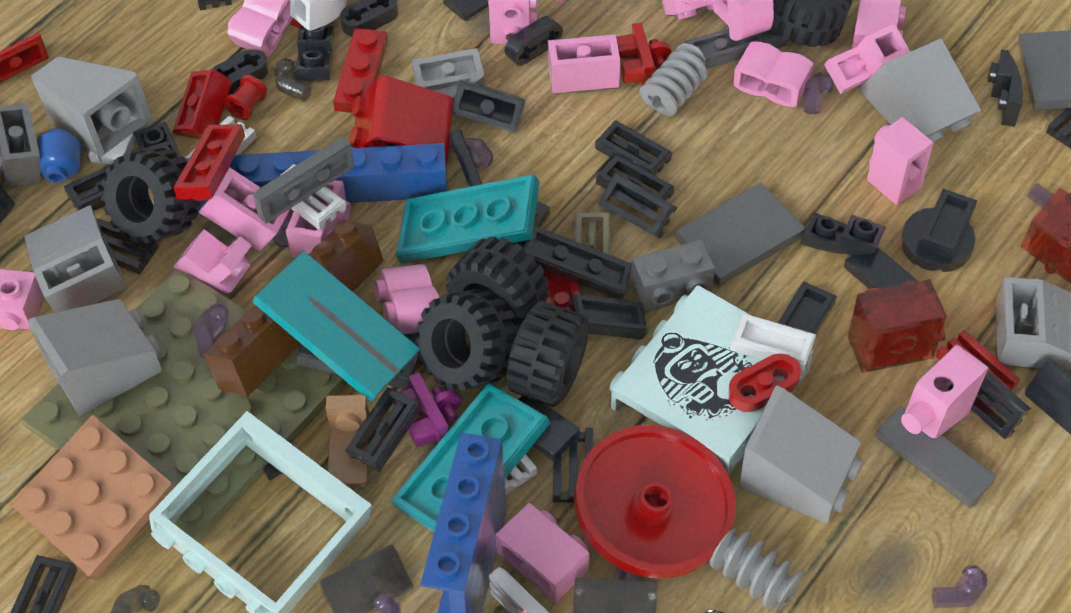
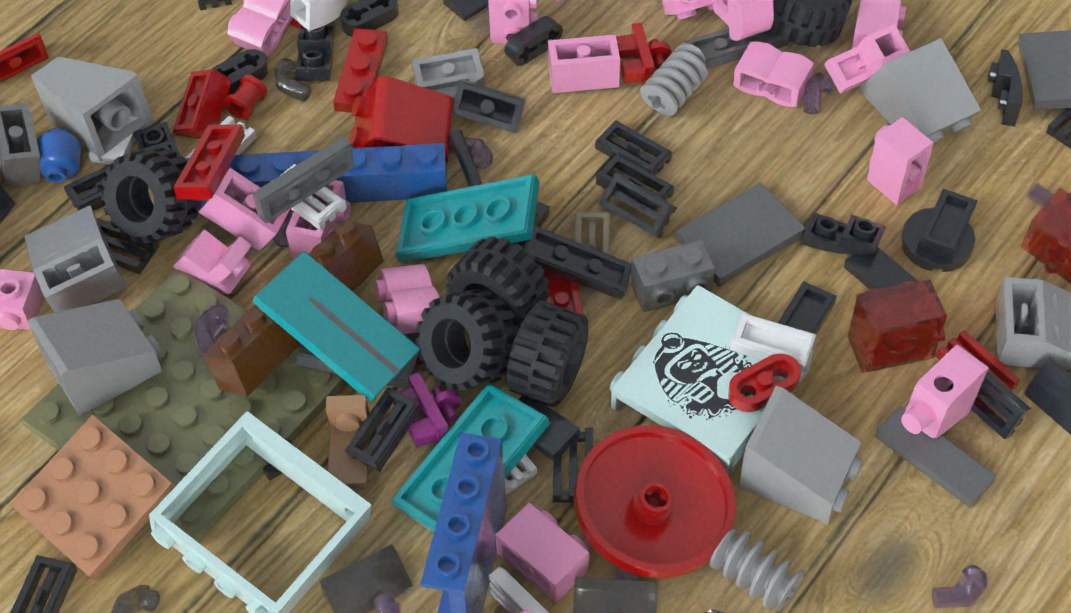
(611, 316): black tile -> none

